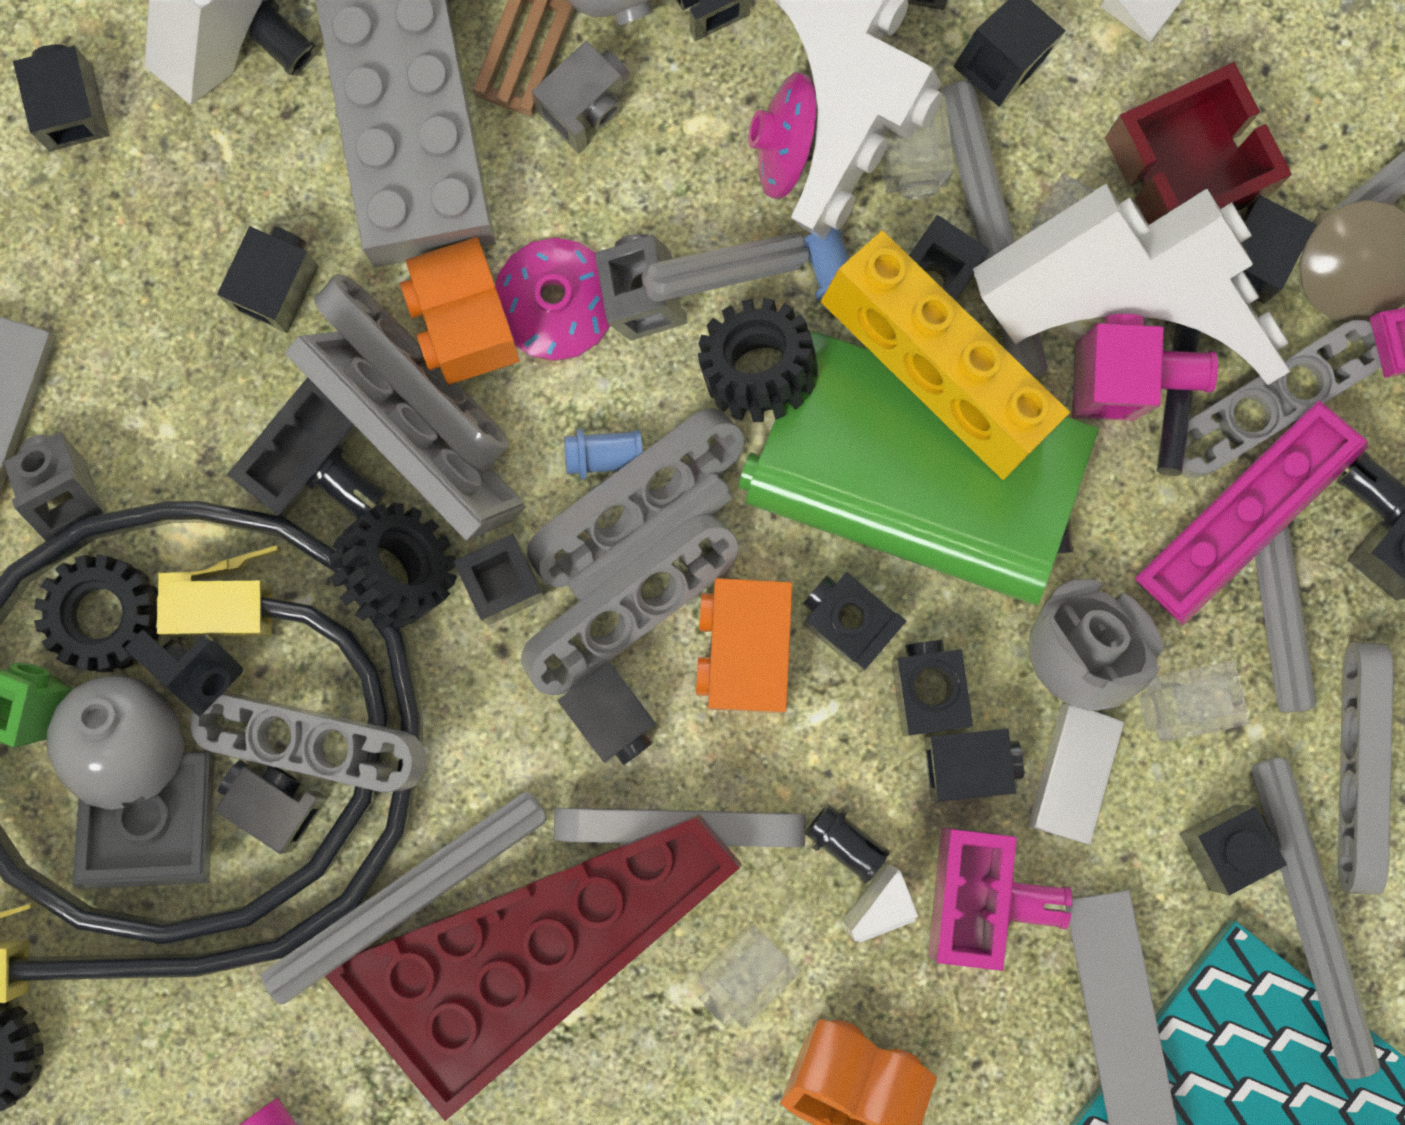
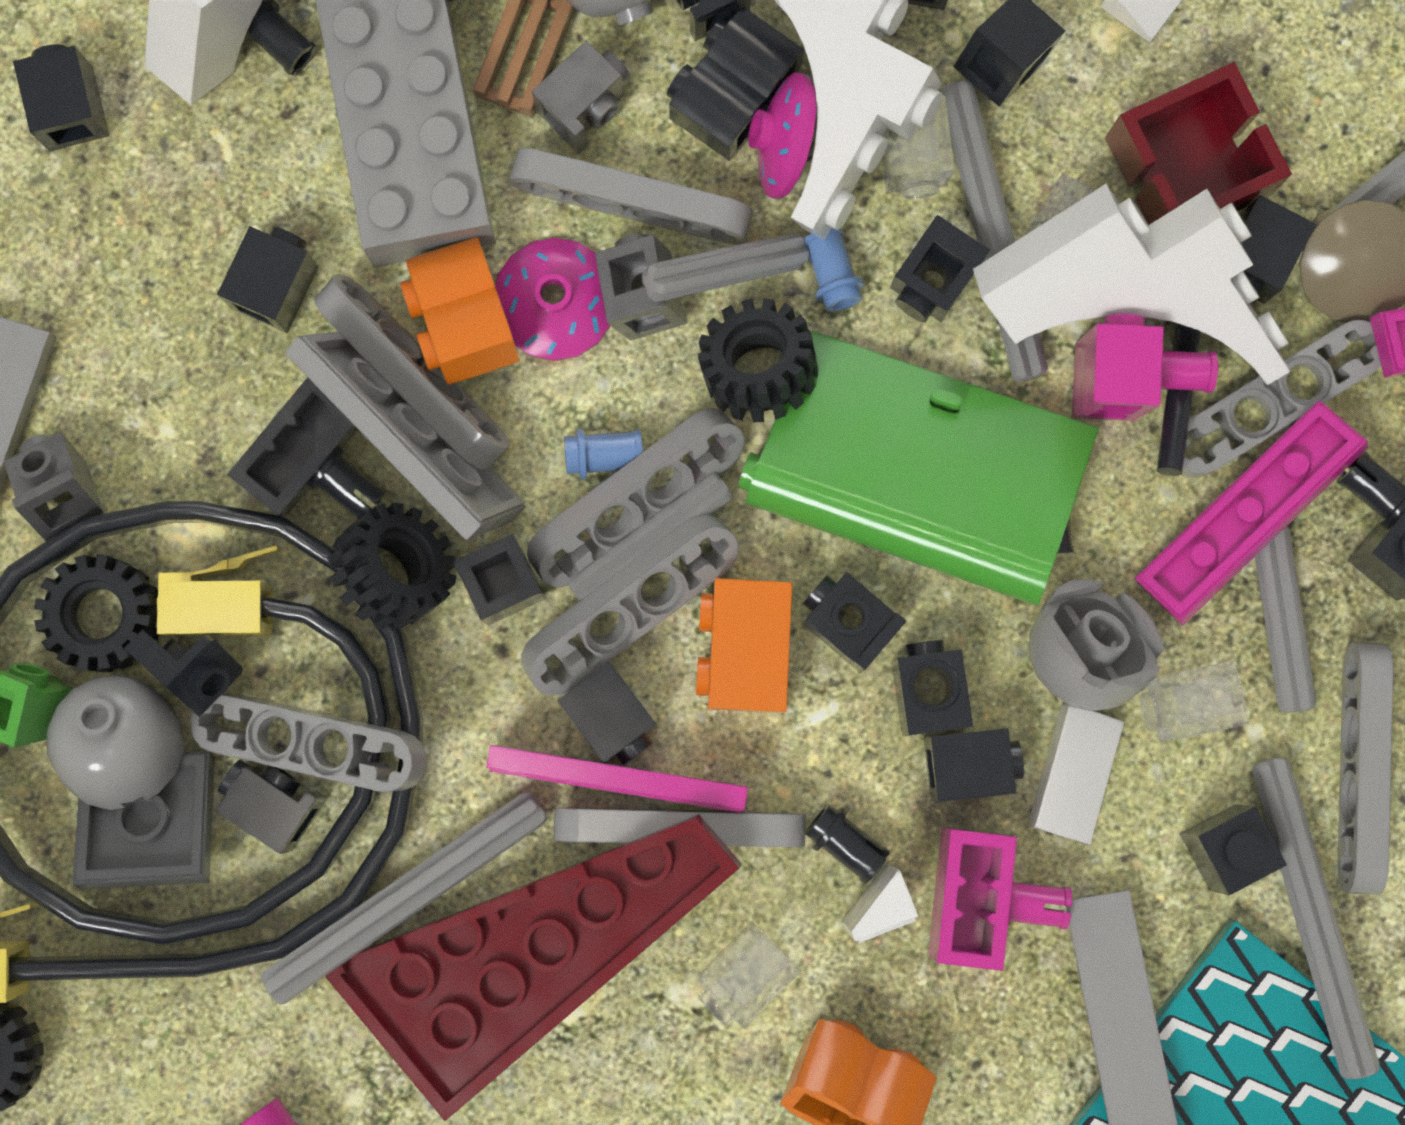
(616, 778): none -> dark pink tile
(630, 196): none -> light grey beam
(733, 81): none -> black brick
(943, 355): yellow brick -> none

